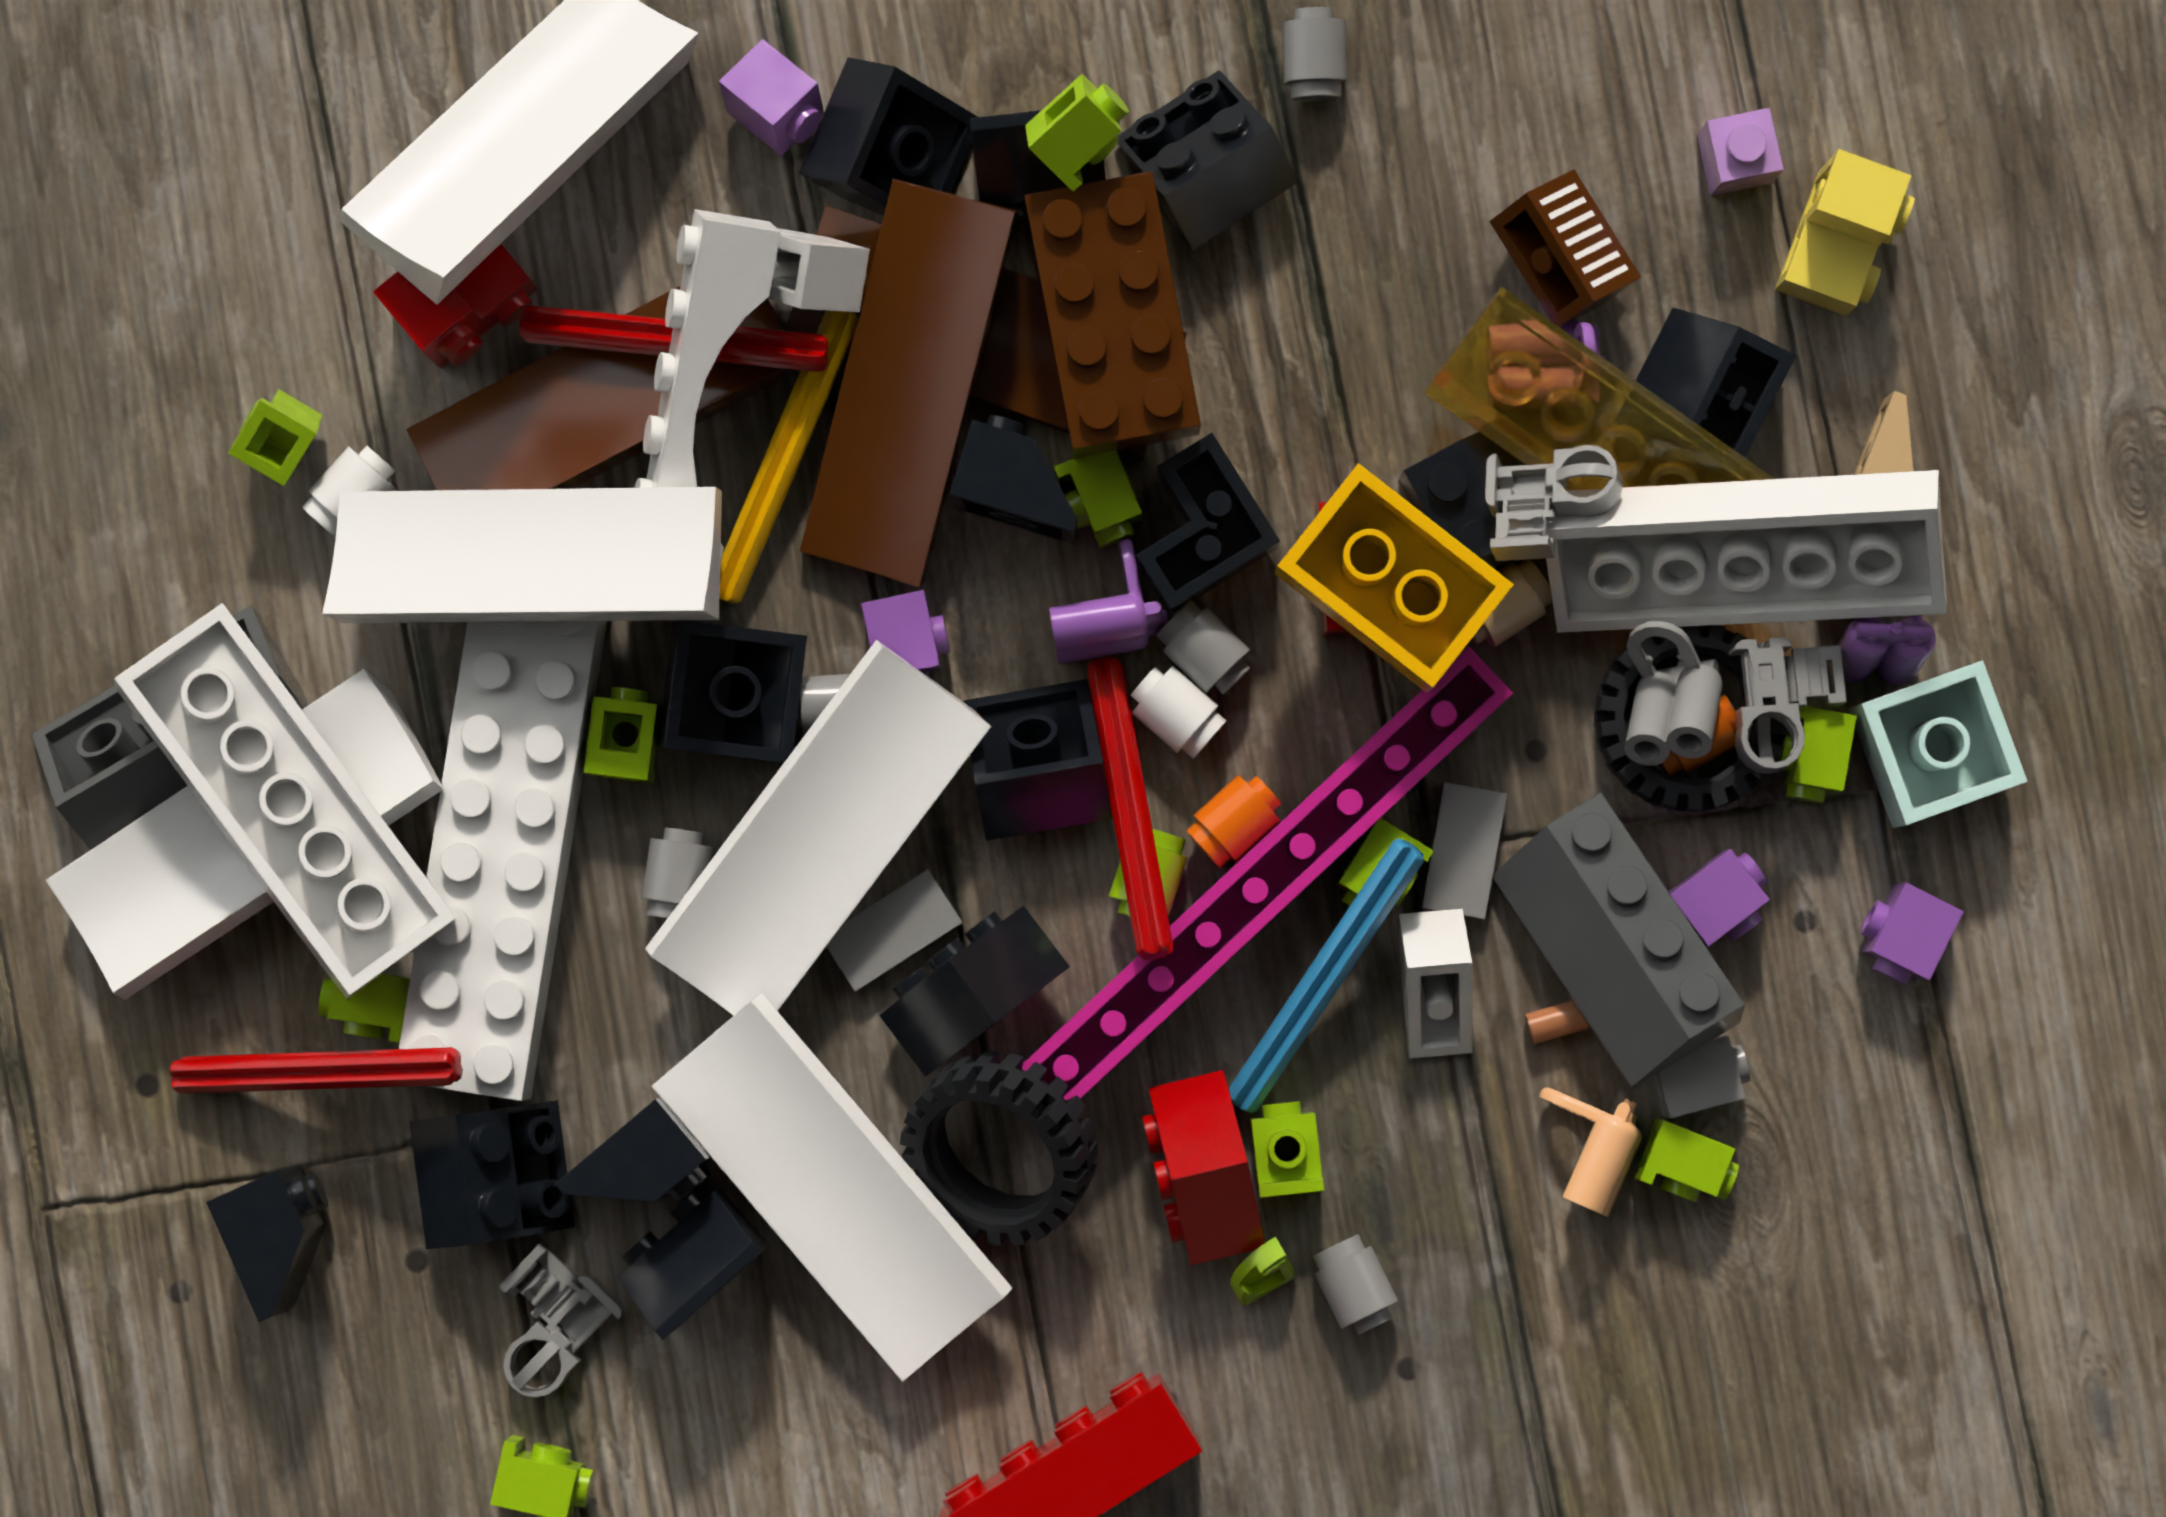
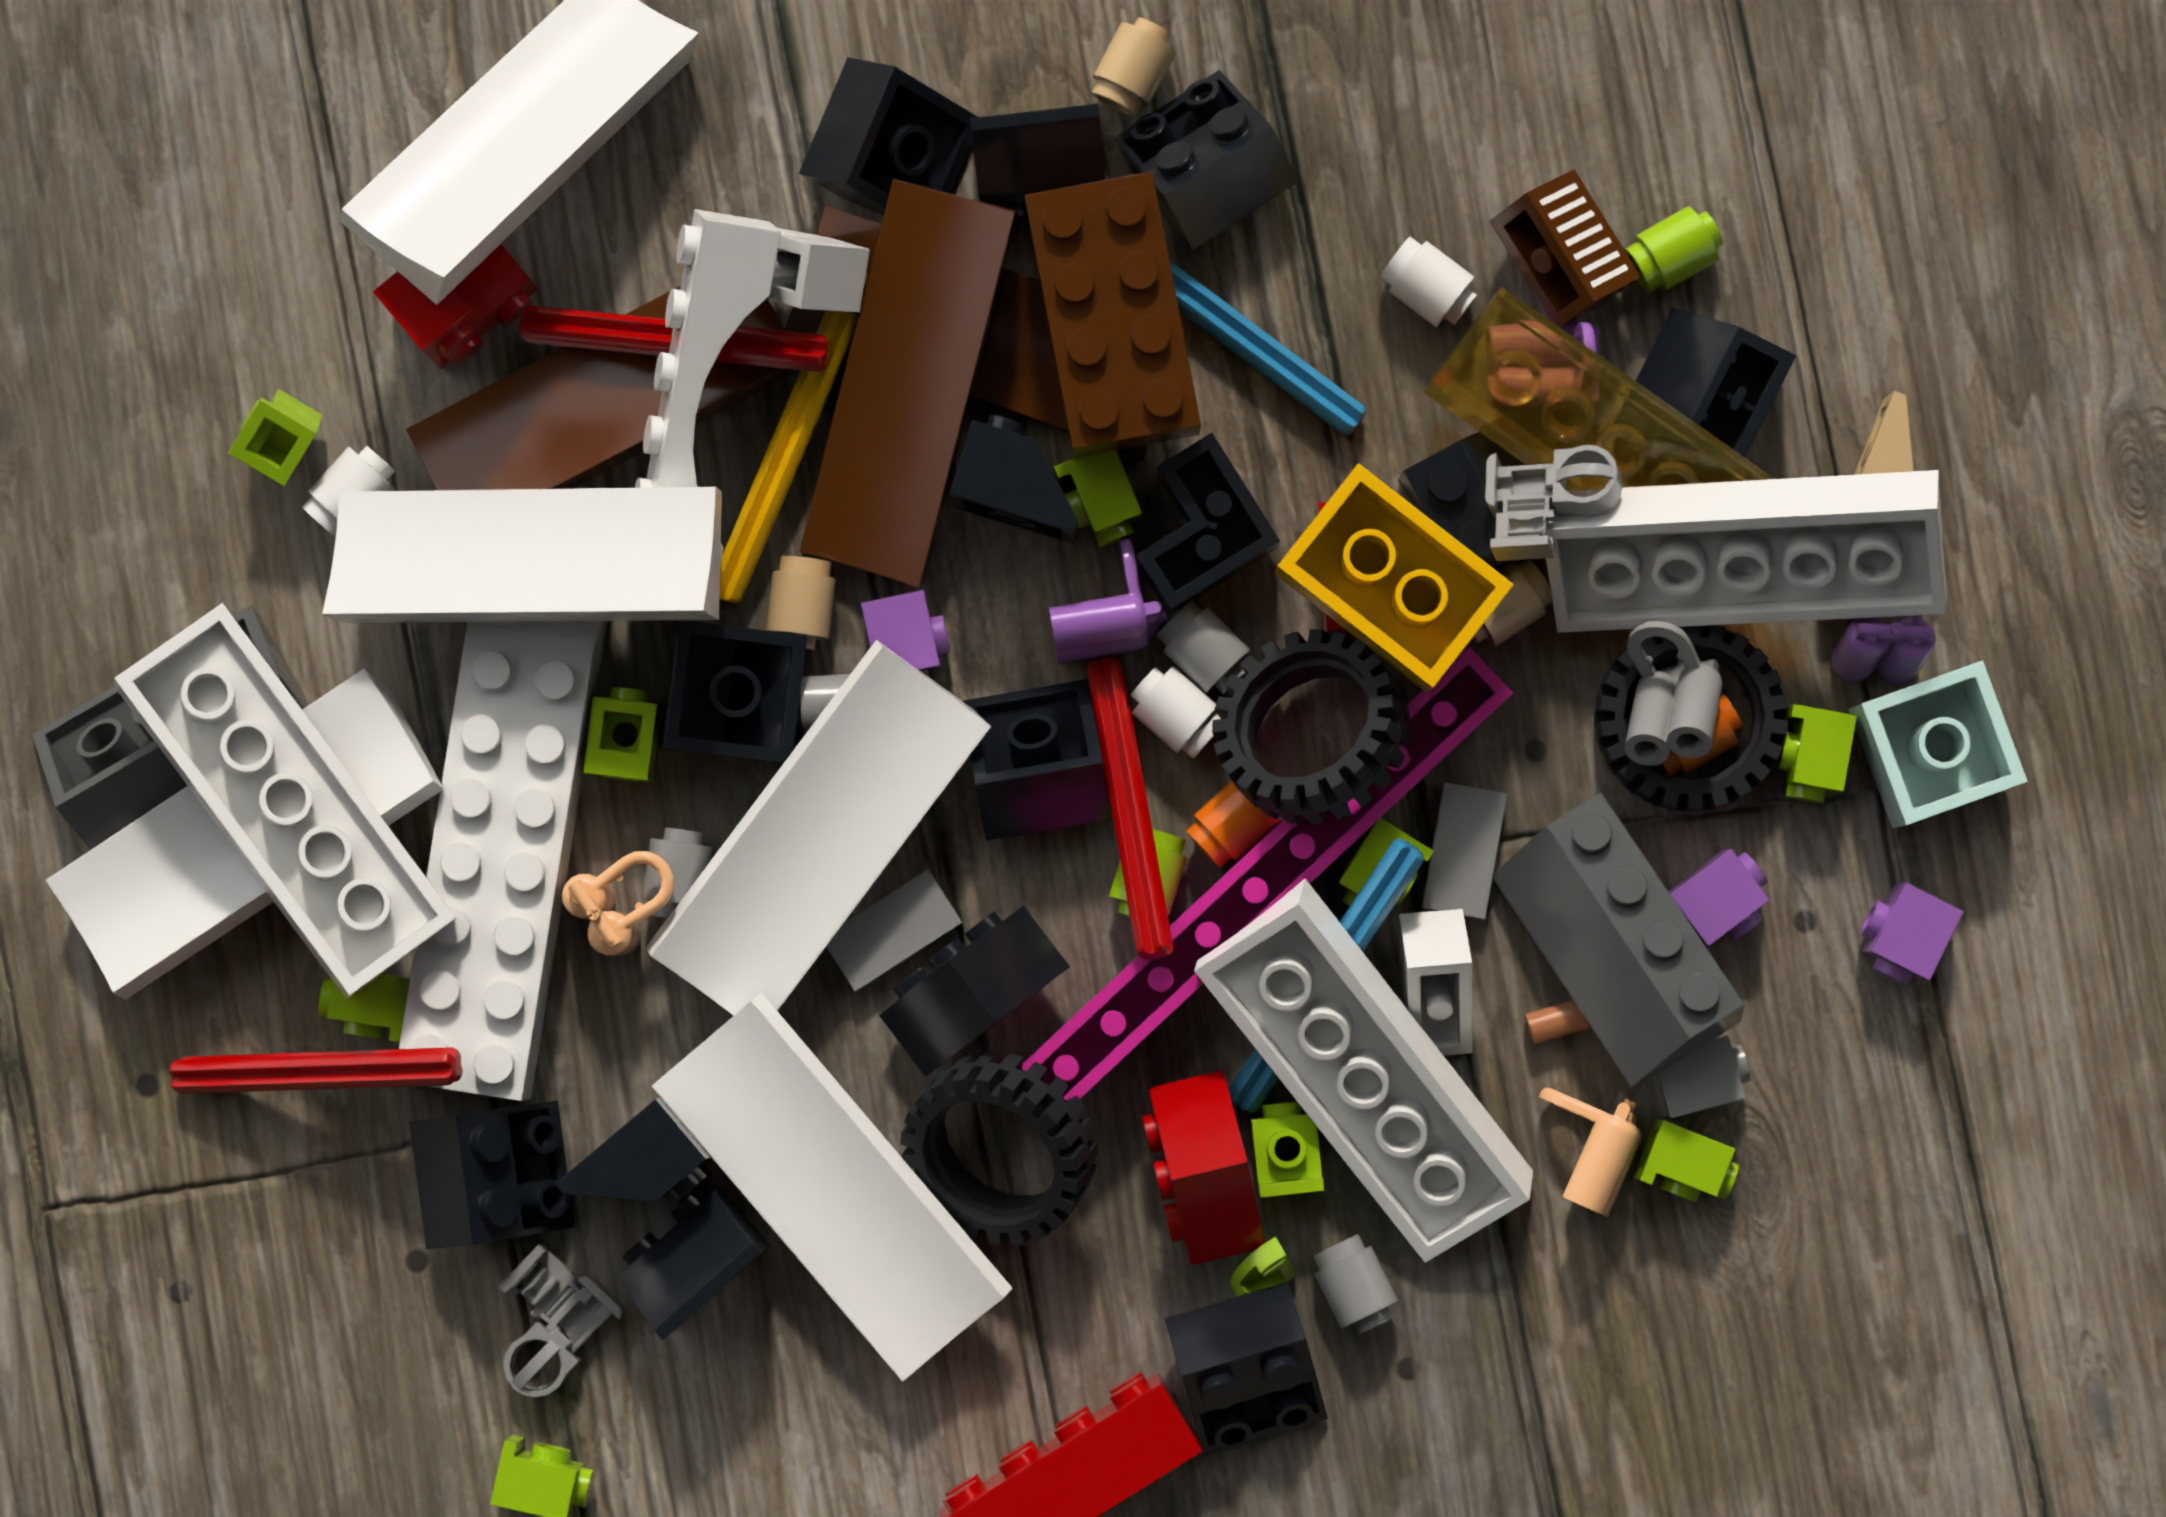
(272, 1235): black slope -> none
(594, 897): none -> light nougat piece
(772, 98): medium lavender brick -> none
(802, 598): none -> tan brick
(1076, 129): lime brick -> none
(1133, 66): none -> tan brick
(1246, 1368): none -> black slope
(1266, 354): none -> dark azure axle
(1271, 680): none -> black tyre
(1314, 54): light grey brick -> none
(1366, 1073): none -> white arch
(1429, 282): none -> white brick
(1675, 249): none -> lime brick
(1740, 151): lavender brick -> none
(1783, 680): light grey piece -> none
(1844, 222): light yellow brick -> none

